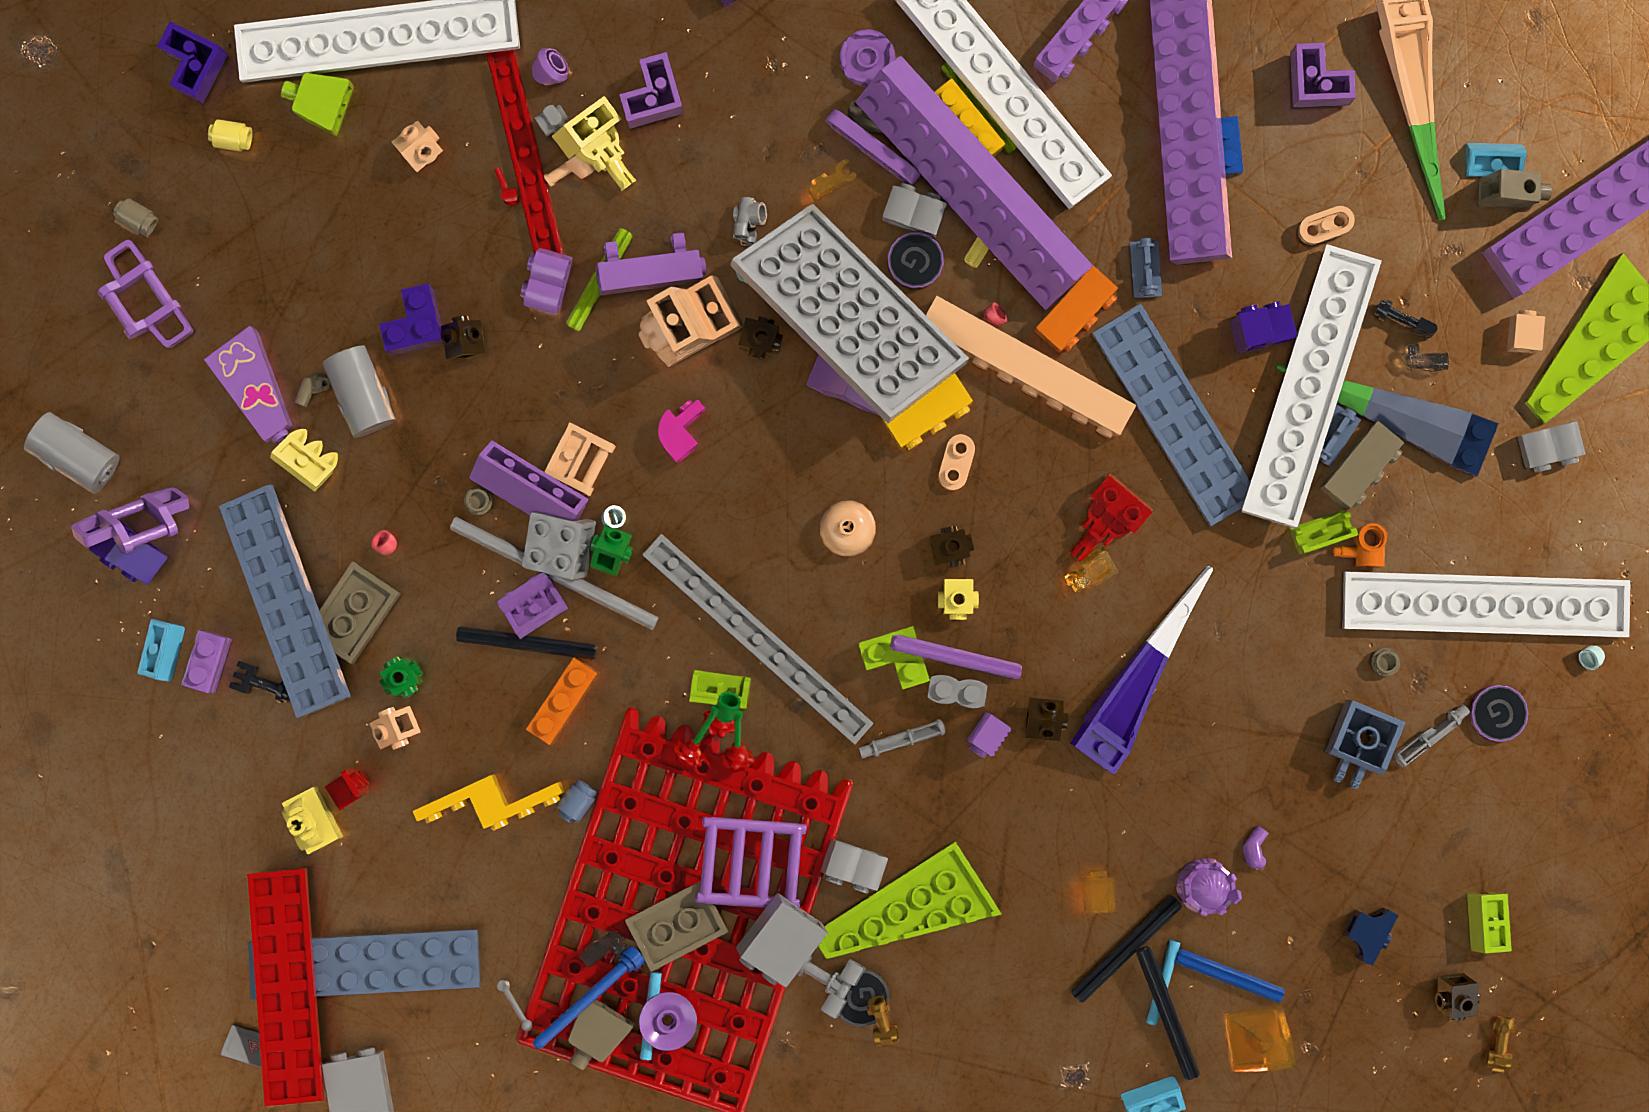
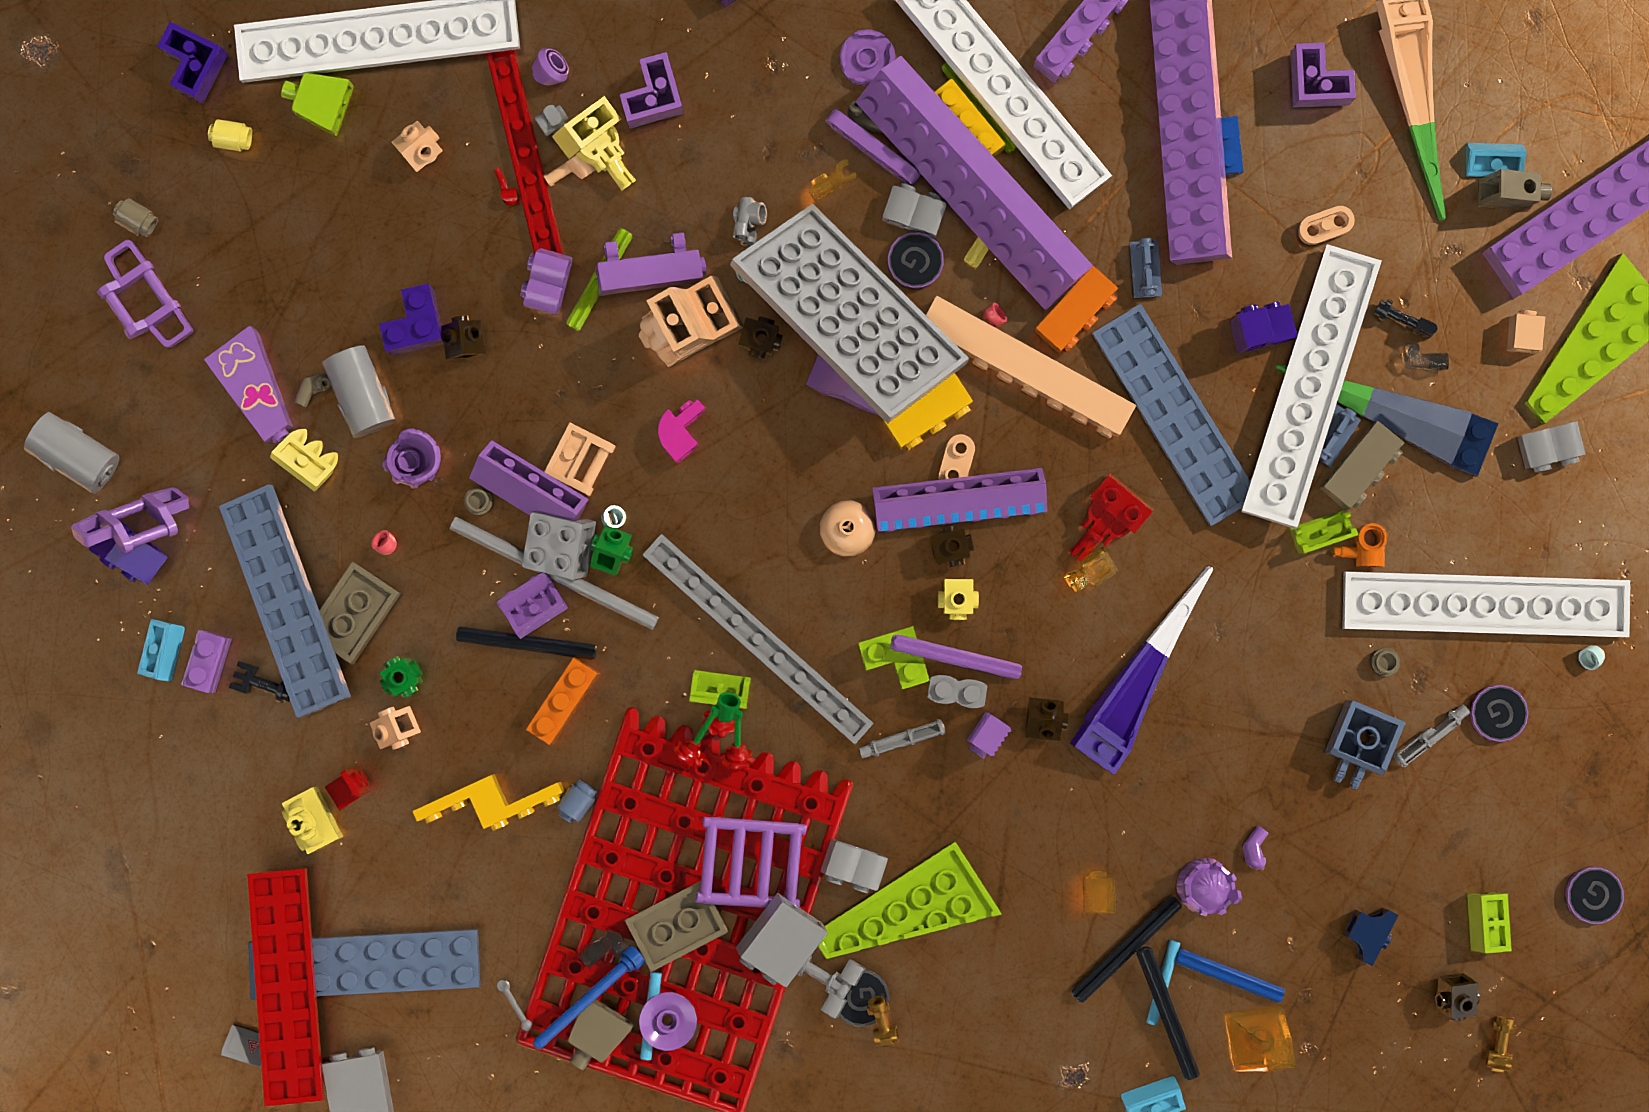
(412, 458): none -> medium lavender hair
(960, 499): none -> medium lavender brick
(1594, 895): none -> black tile

